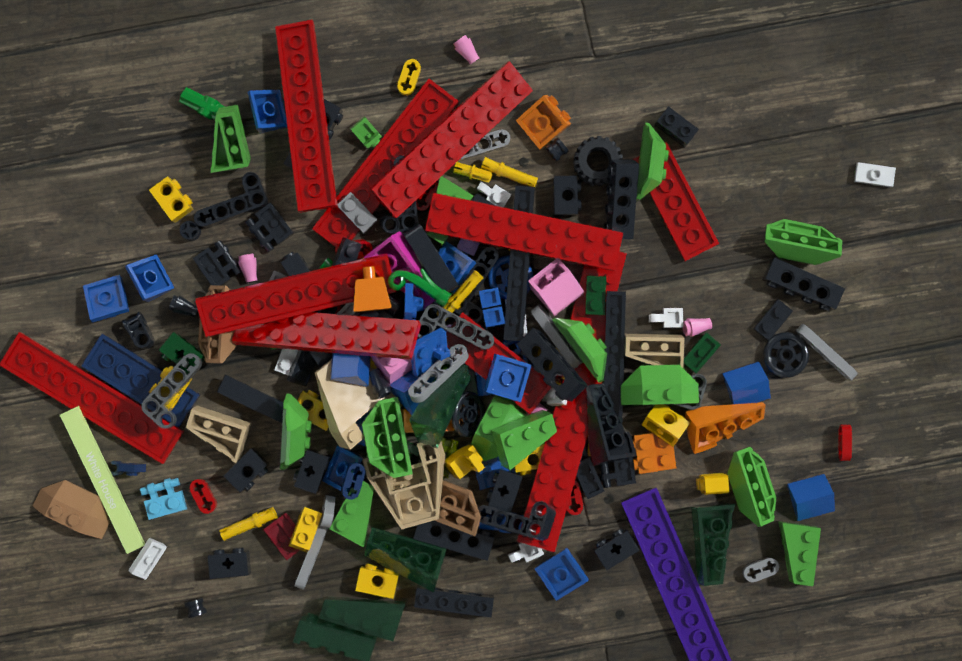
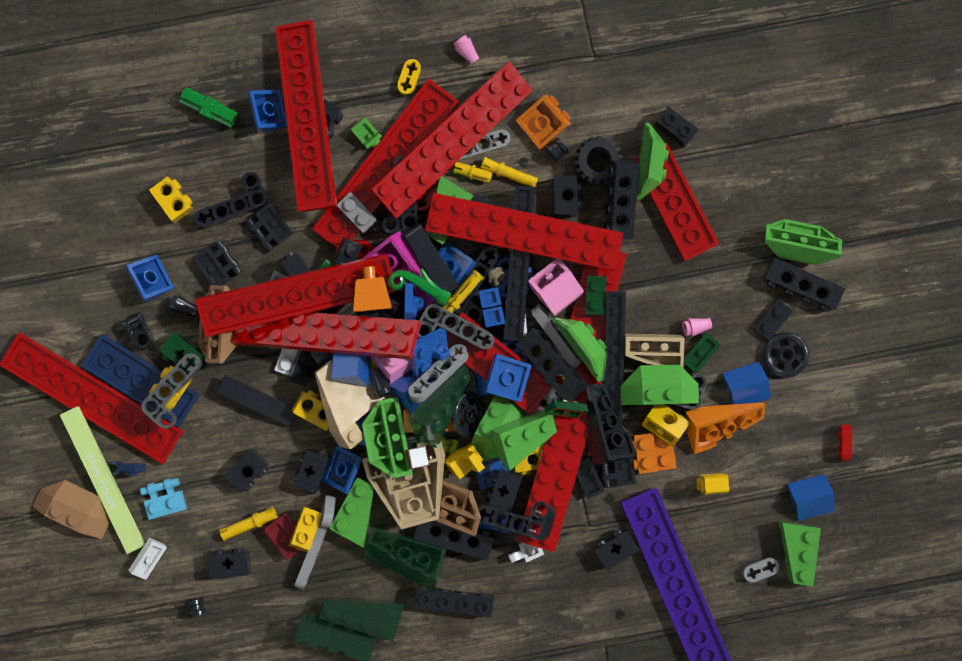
(106, 298): blue hinge -> none
(186, 231): black wheel -> none
(207, 494): red beam -> none
(220, 430): tan wedge -> none
(230, 143): bright green wedge -> none
(248, 266): bright pink cone -> none
(294, 432): bright green wedge -> none
(348, 479): dark blue beam -> none
(366, 585): yellow brick -> none
(417, 457): none -> white tile
(468, 246): lavender plate -> none
(496, 195): white plate -> none
(496, 276): none -> dark tan plate
(561, 574): blue hinge -> none
(565, 409): none -> dark green plate
(578, 499): red beam -> none
(671, 317): white plate -> none
(711, 541): clear green wedge -> none
(752, 486): bright green wedge -> none
(826, 352): light grey beam -> none
(874, 174): white plate -> none

